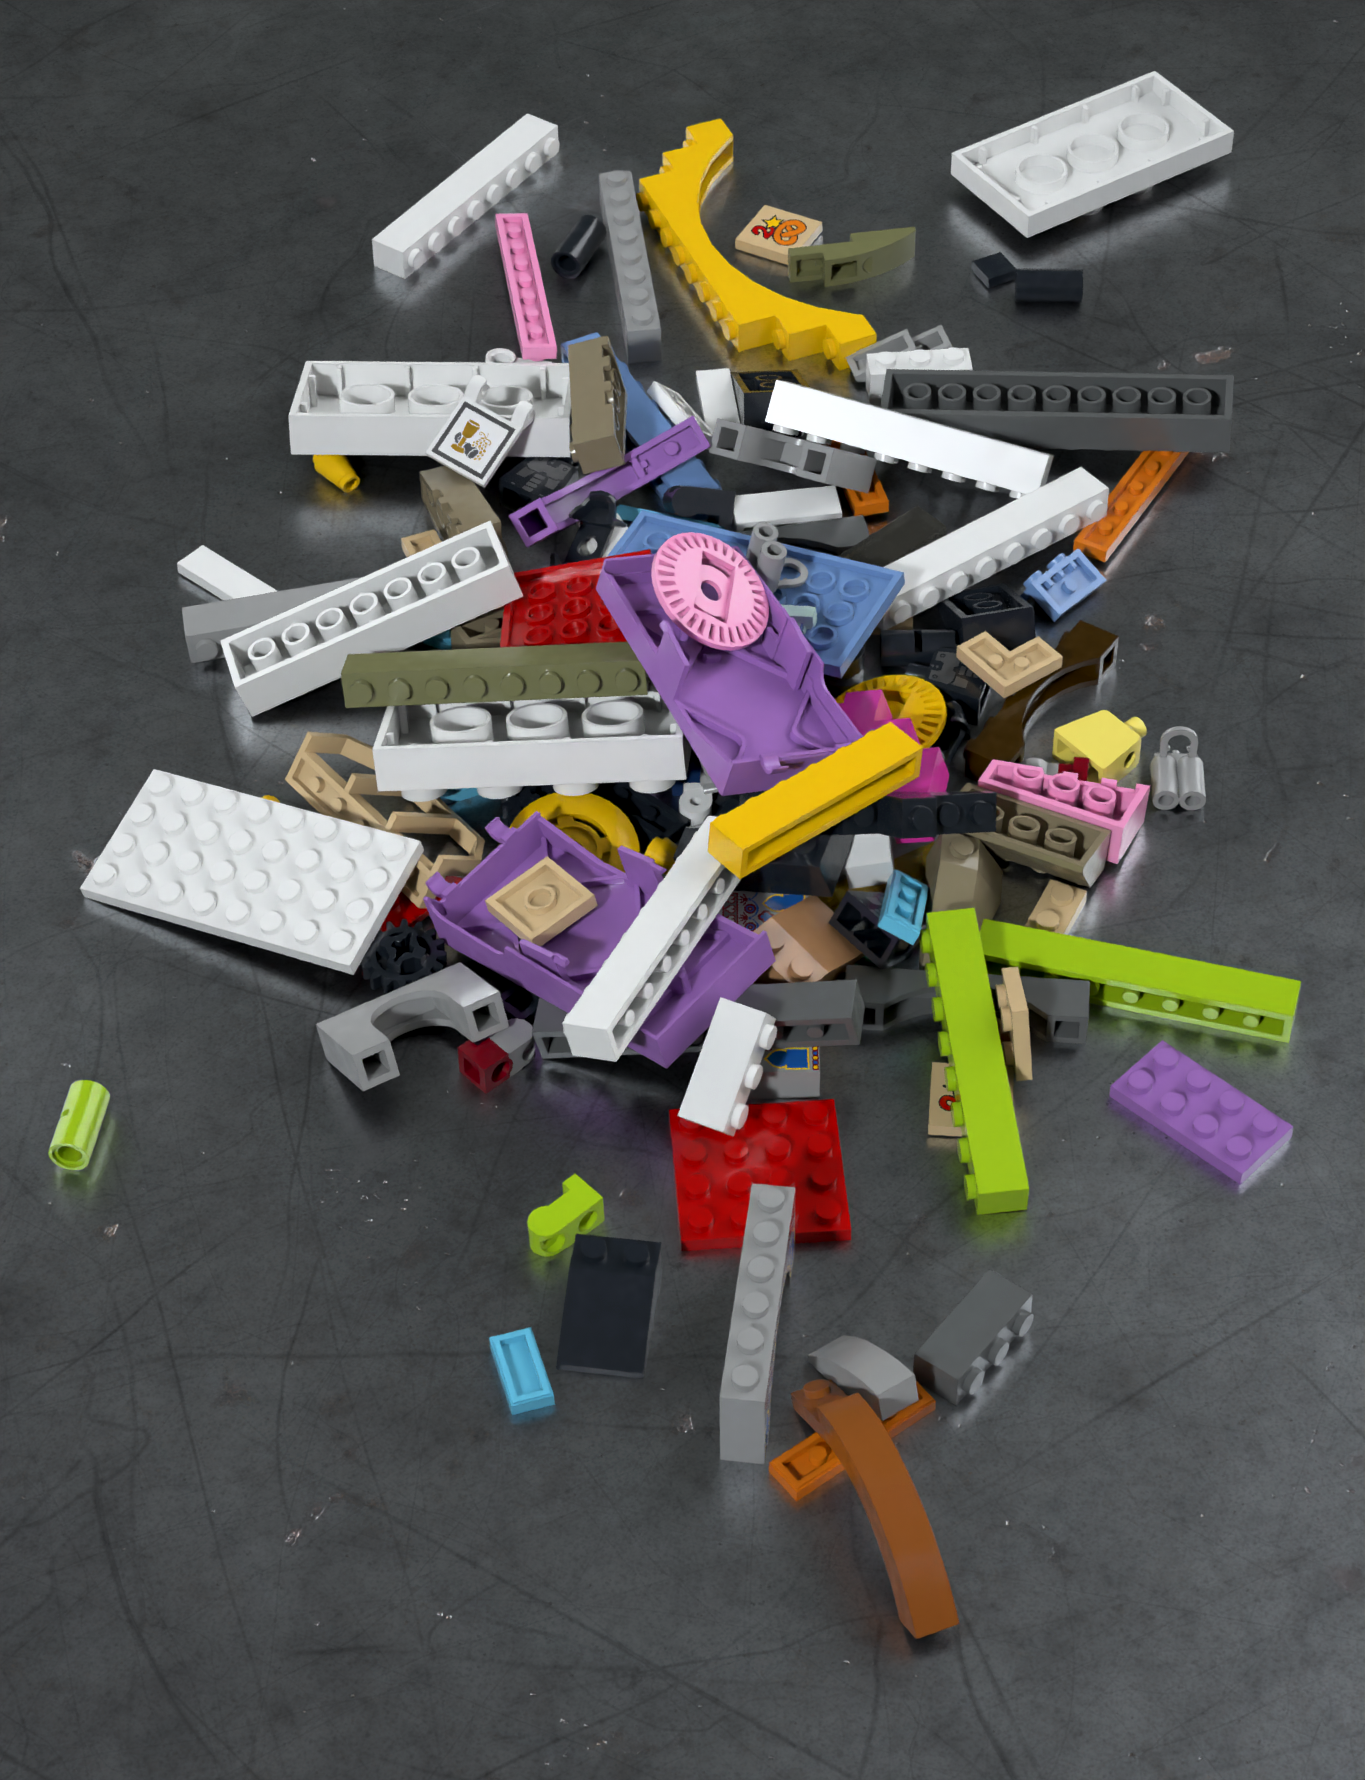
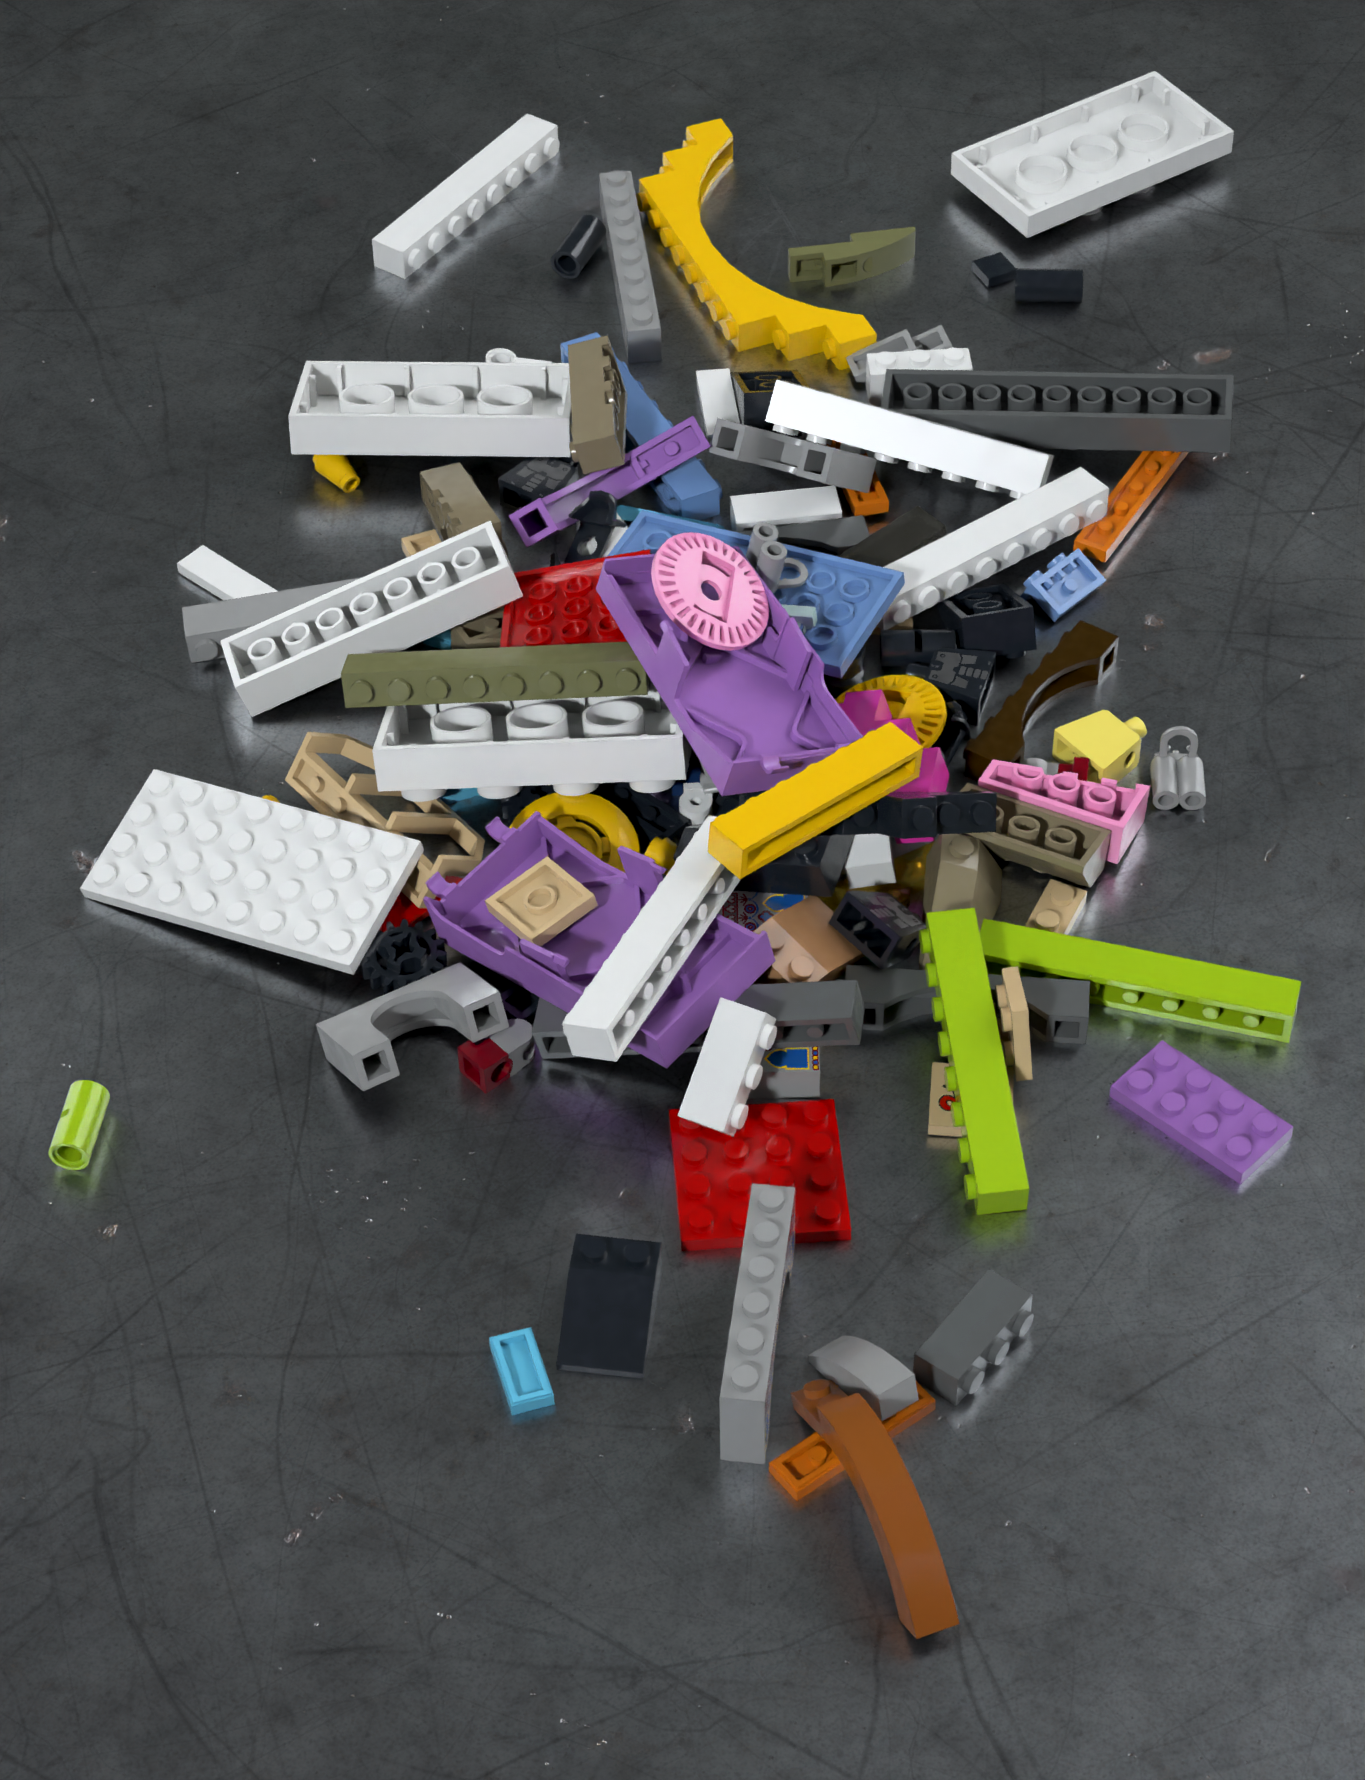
(475, 437): white flag -> none
(525, 287): bright pink plate -> none
(575, 1212): lime leg -> none
(676, 408): white plate -> none
(688, 501): black leg -> none
(775, 231): tan tile -> none
(903, 906): medium azure tile -> none
(1006, 669): tan plate -> none

